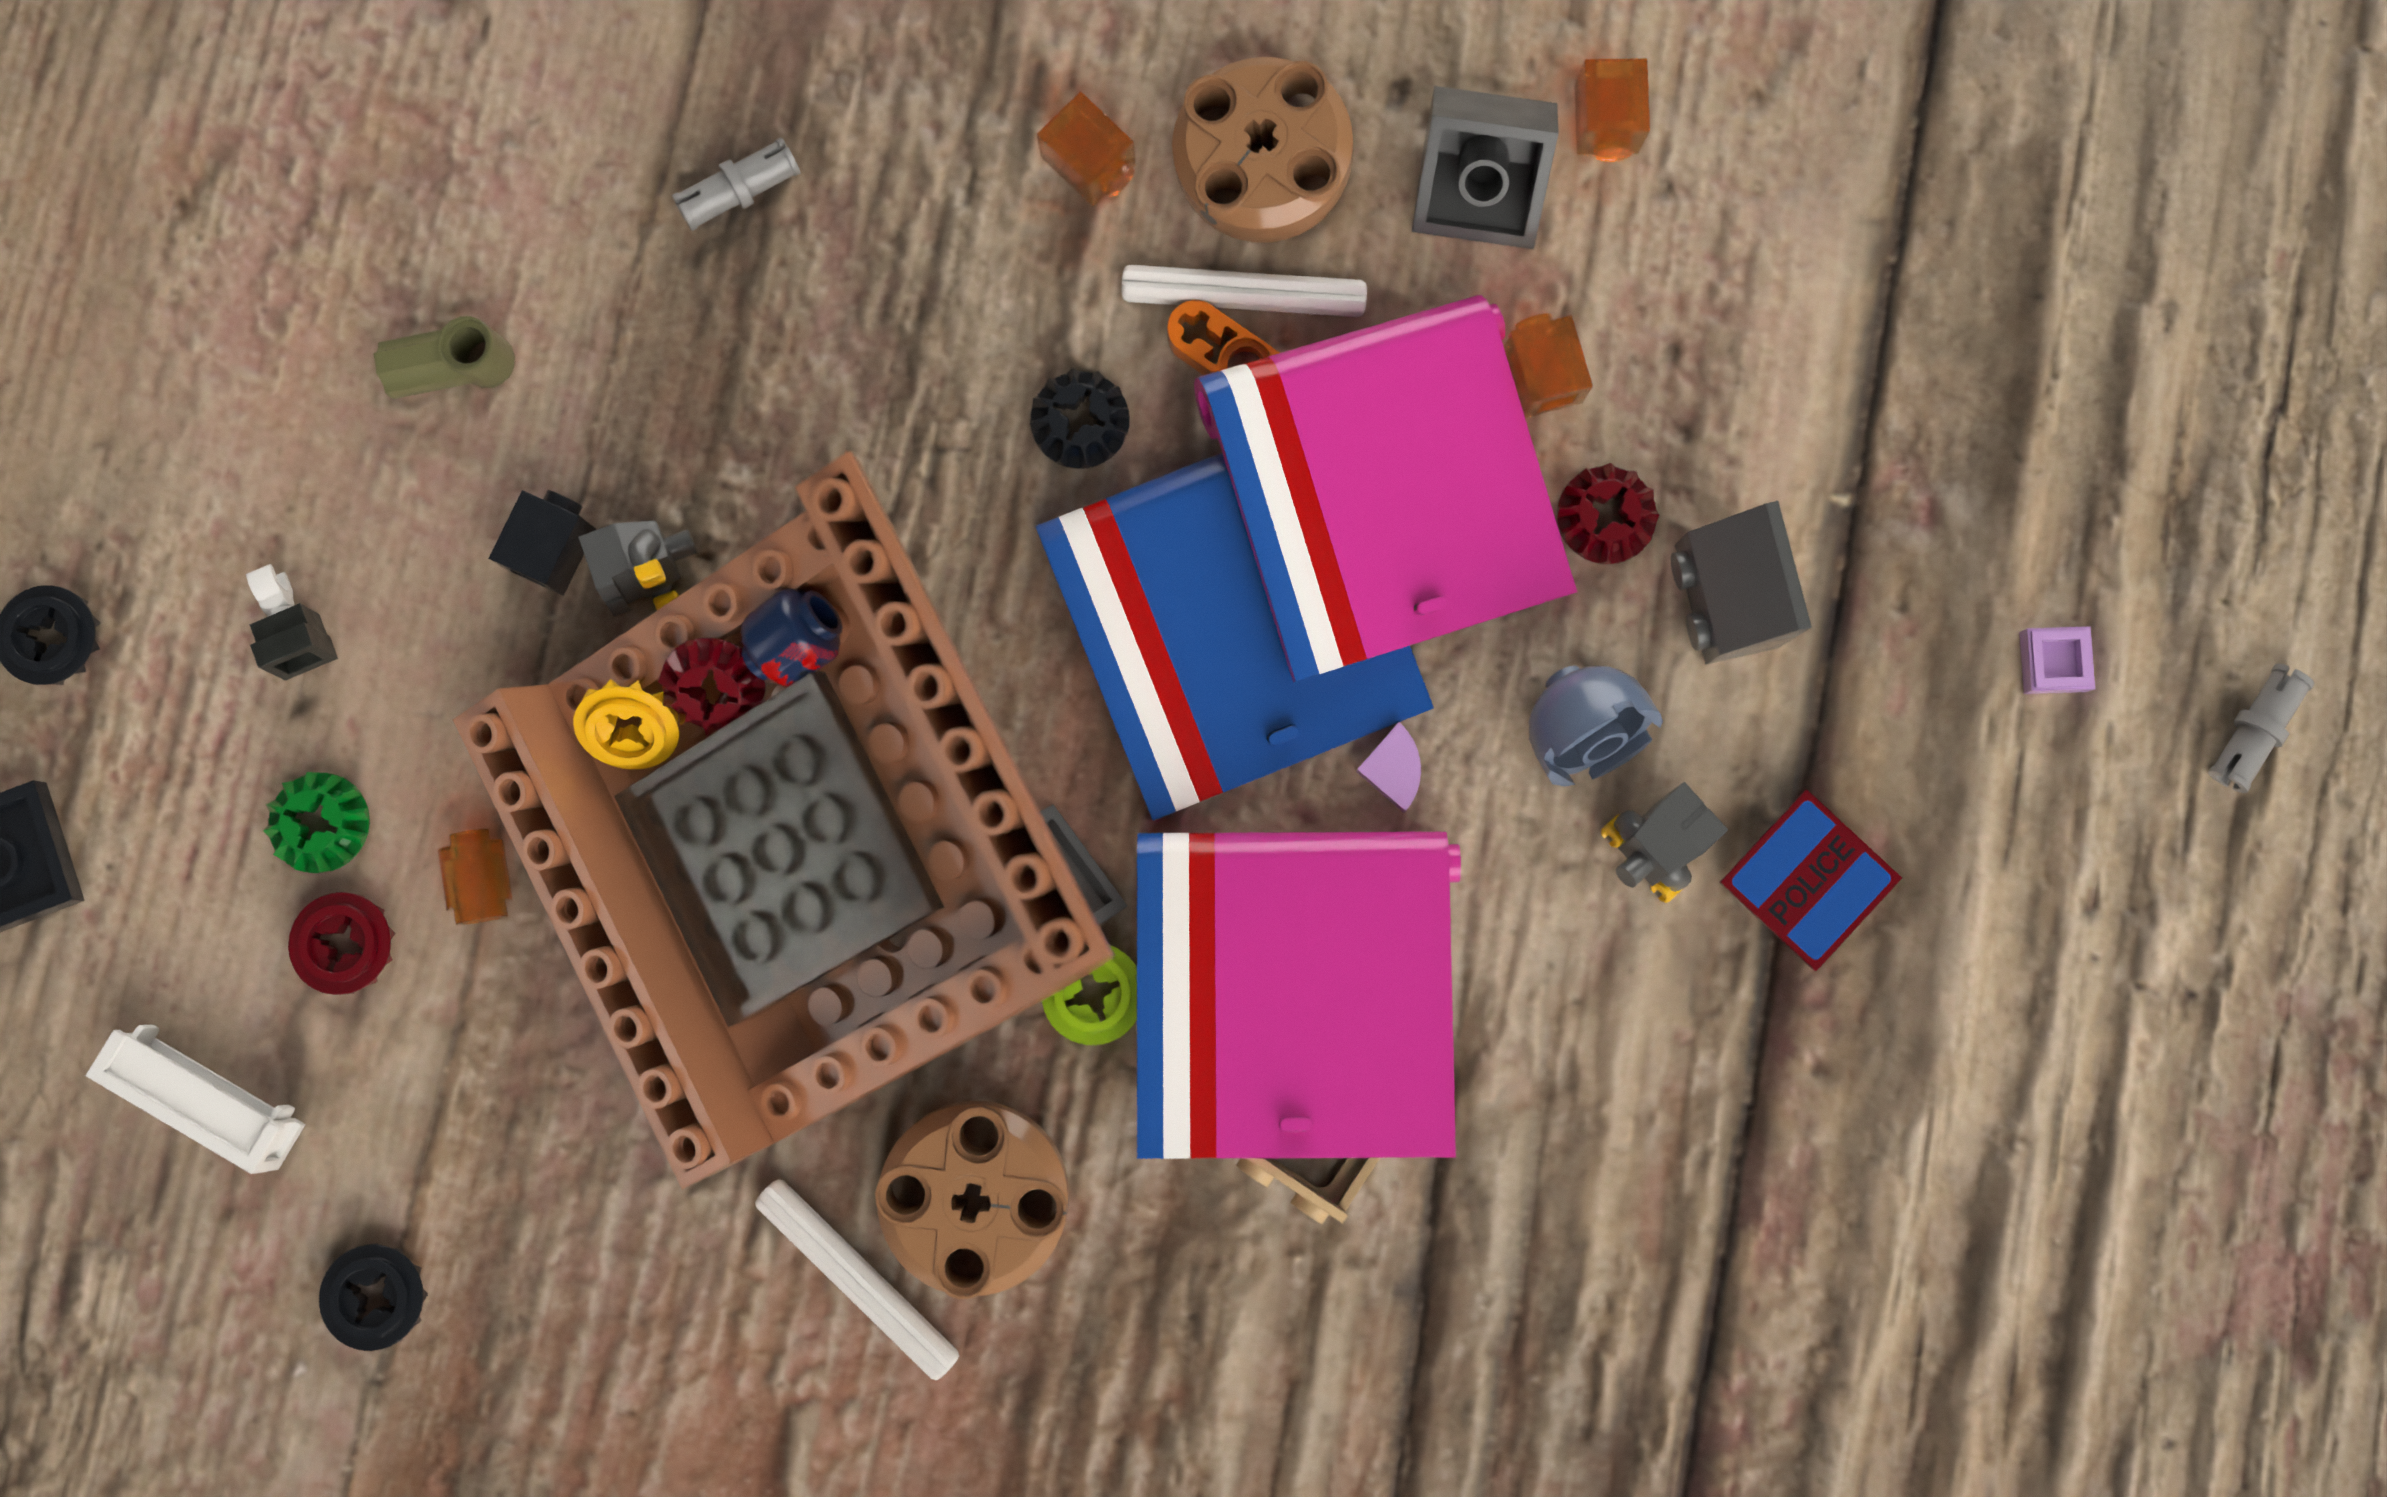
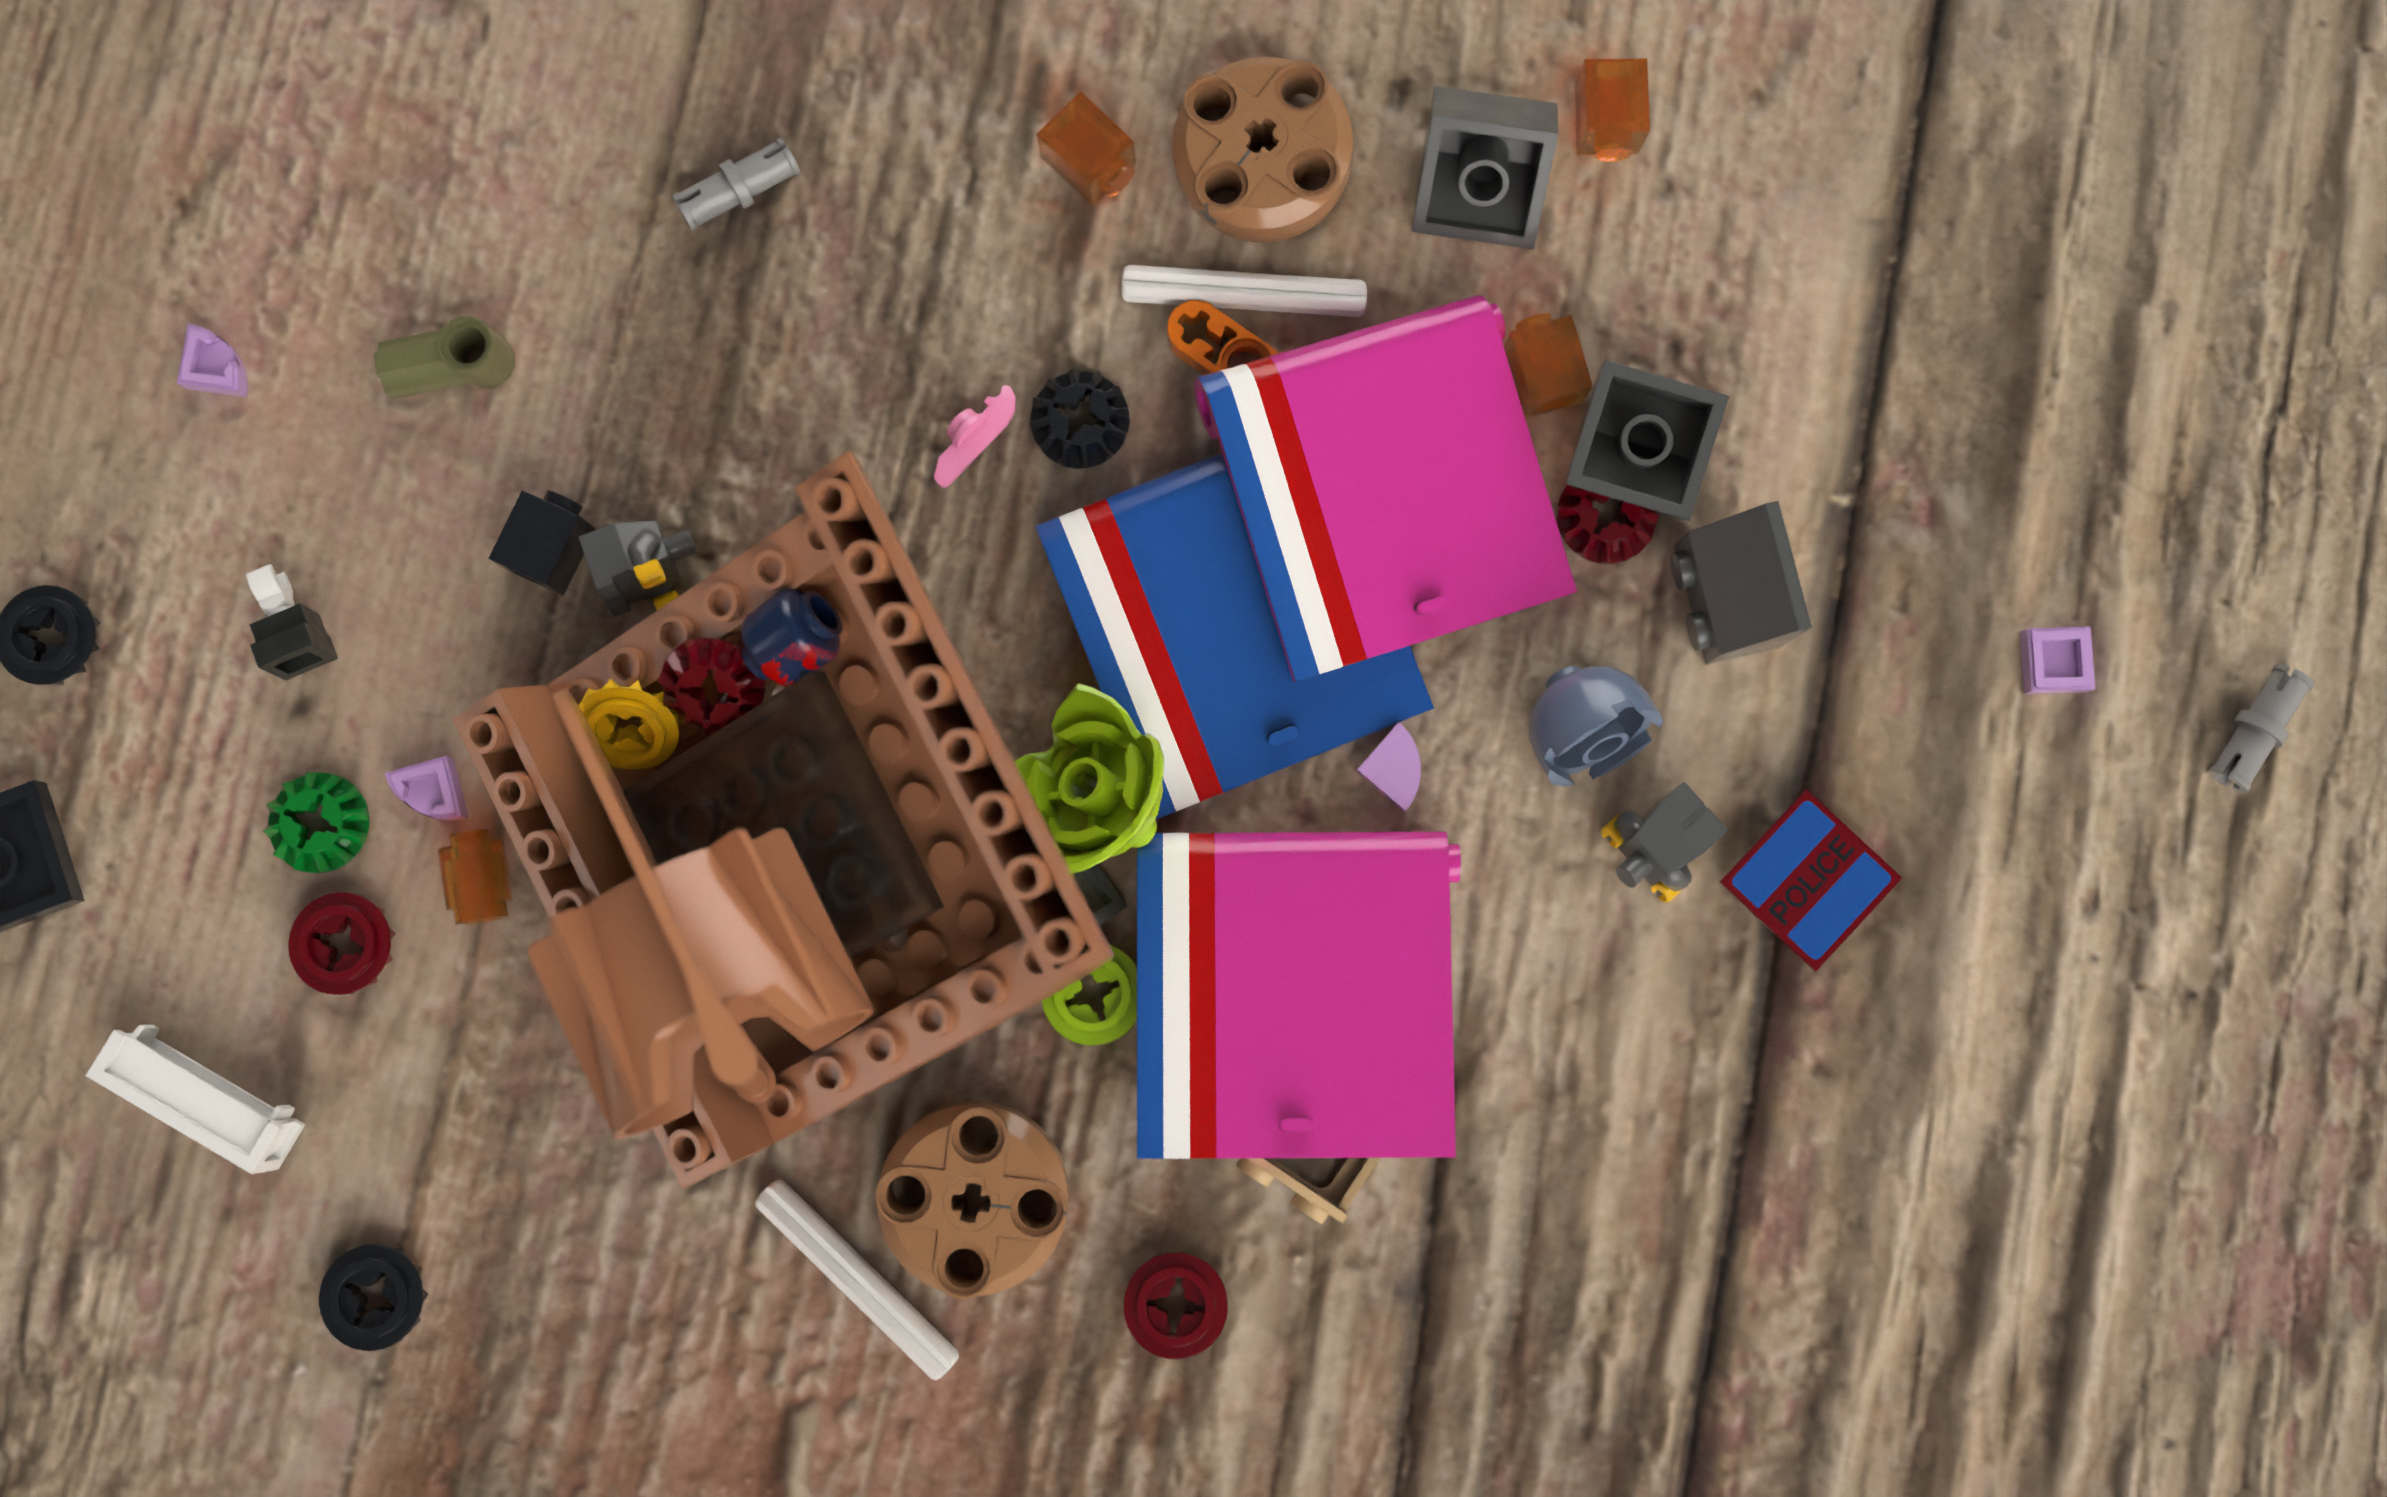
(211, 364): none -> lavender tile
(430, 788): none -> lavender tile
(687, 961): none -> nougat piece
(972, 434): none -> bright pink piece
(1097, 780): none -> lime brick
(1197, 1328): none -> dark red gear
(1646, 439): none -> dark grey slope

